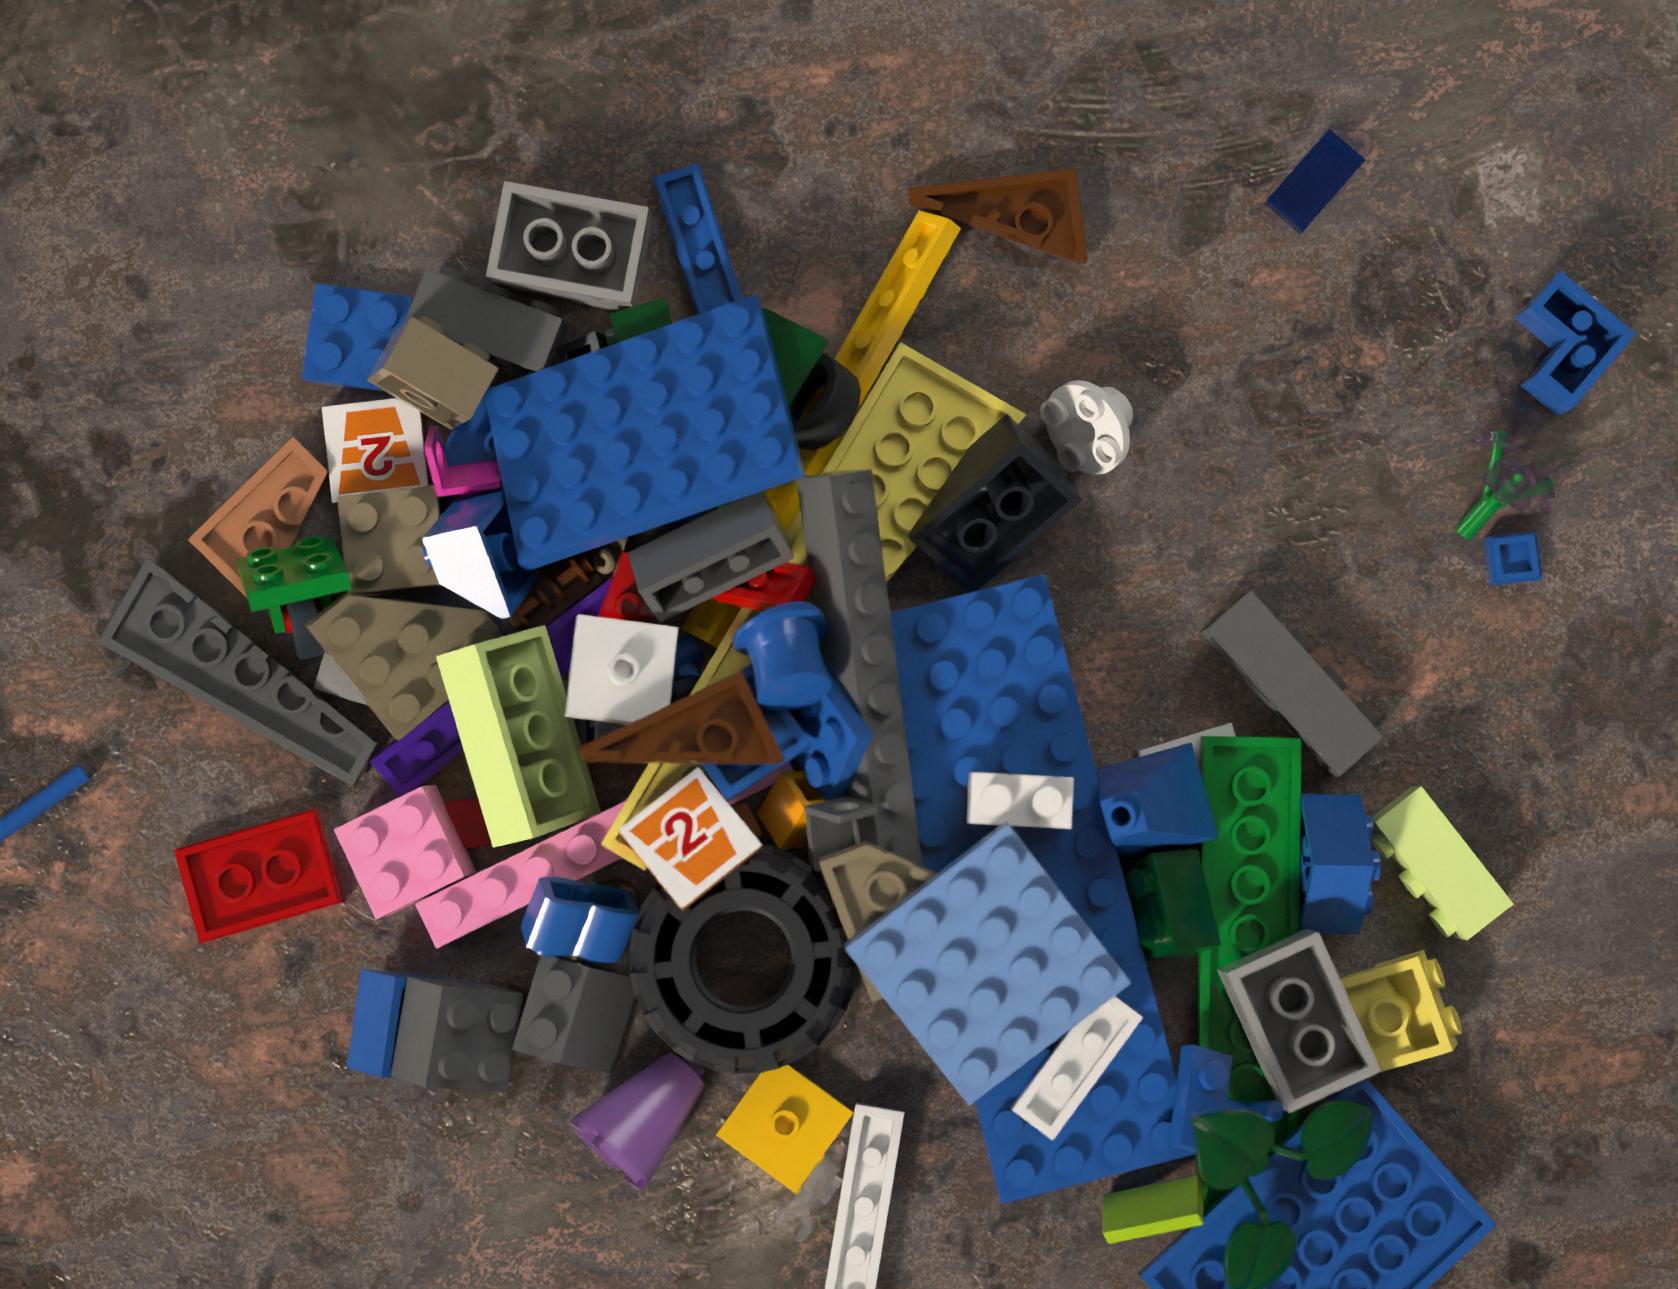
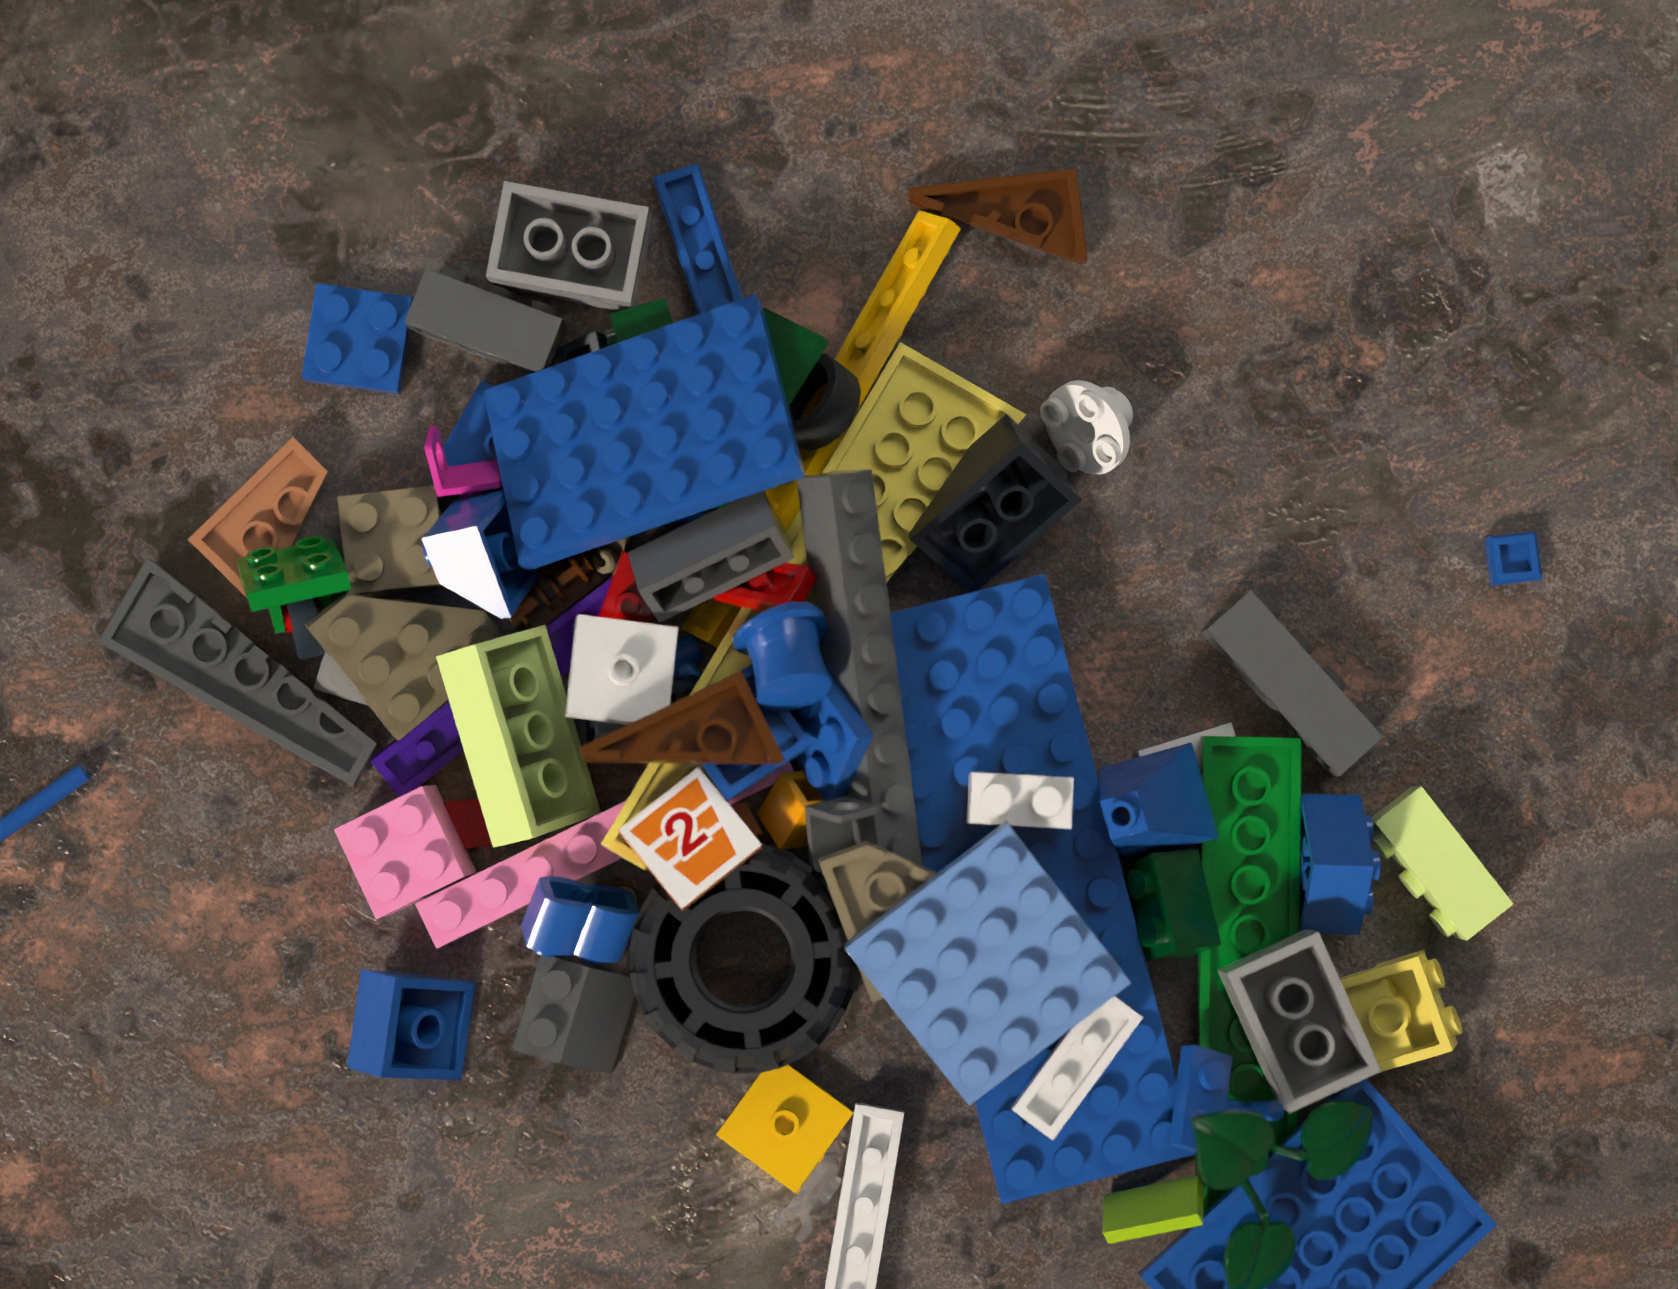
(259, 875): red tile -> none
(374, 447): tile -> none
(433, 372): dark tan brick -> none
(456, 1035): dark grey brick -> none
(642, 1117): medium lavender cone -> none
(1314, 181): clear blue tile -> none
(1506, 484): plant -> none
(1581, 341): blue brick -> none

